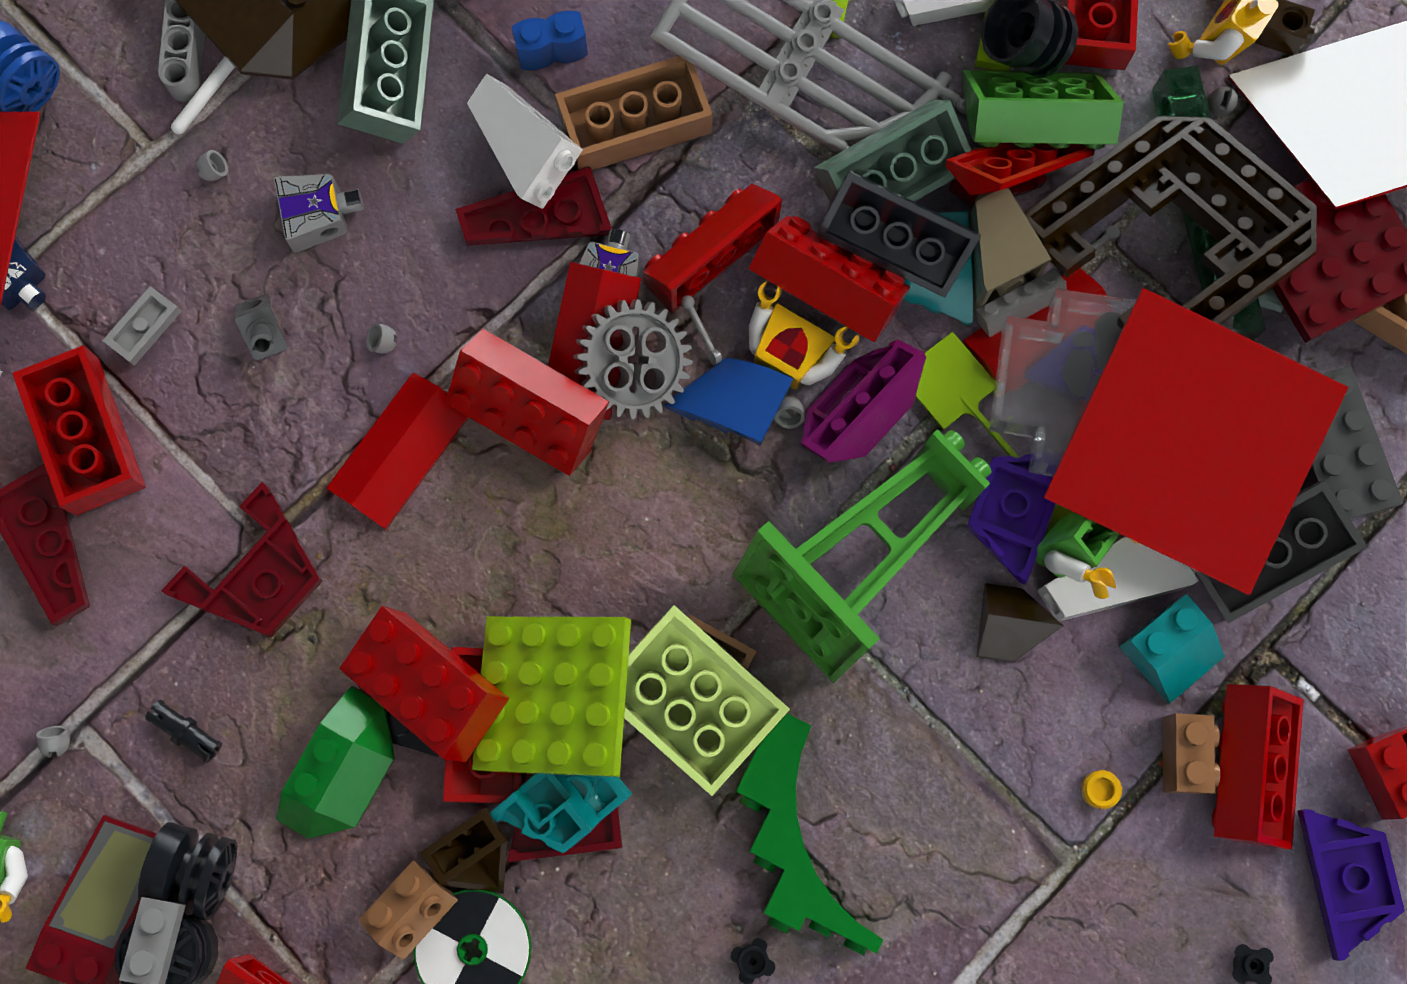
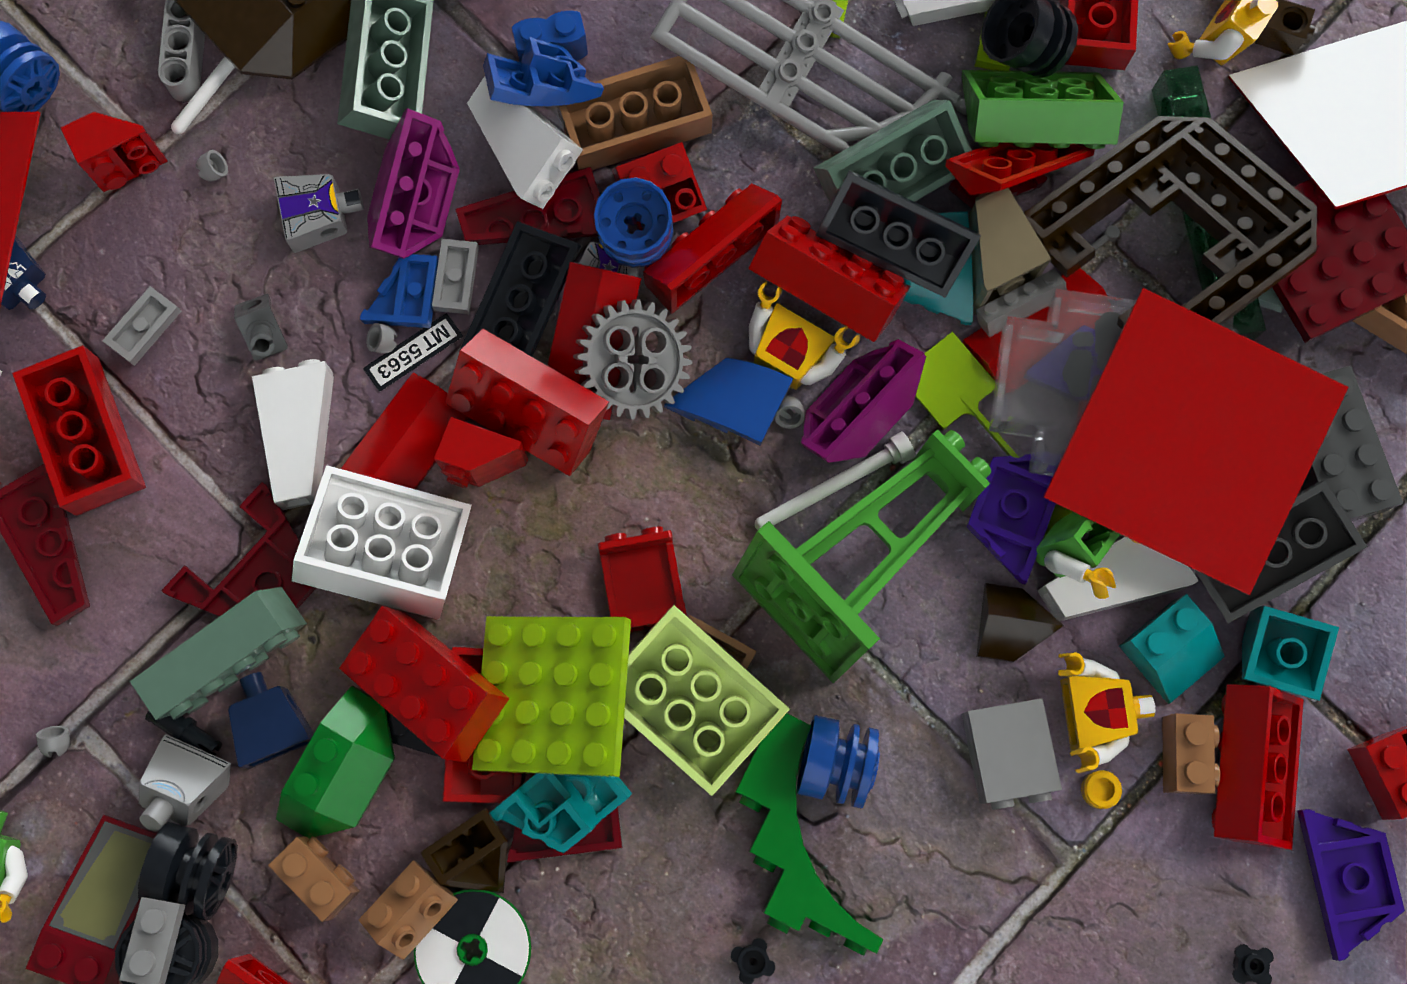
(112, 149): none -> red slope
(180, 783): none -> light grey torso
(219, 653): none -> sand green brick
(266, 723): none -> dark blue torso
(294, 428): none -> white slope
(315, 877): none -> medium nougat brick
(381, 542): none -> white slope
(406, 294): none -> blue wing
(412, 187): none -> magenta wedge
(413, 352): none -> sticker
(455, 276): none -> light grey plate
(477, 454): none -> red slope
(524, 287): none -> black slope
(541, 79): none -> blue slope
(626, 204): none -> blue wheel
(641, 576): none -> red panel
(671, 173): none -> red slope
(714, 355): light grey hinge -> none
(838, 762): none -> blue wheel
(897, 450): none -> white piece
(1011, 753): none -> light grey brick
(1099, 710): none -> torso
(1214, 101): light grey hinge -> none
(1287, 651): none -> teal slope

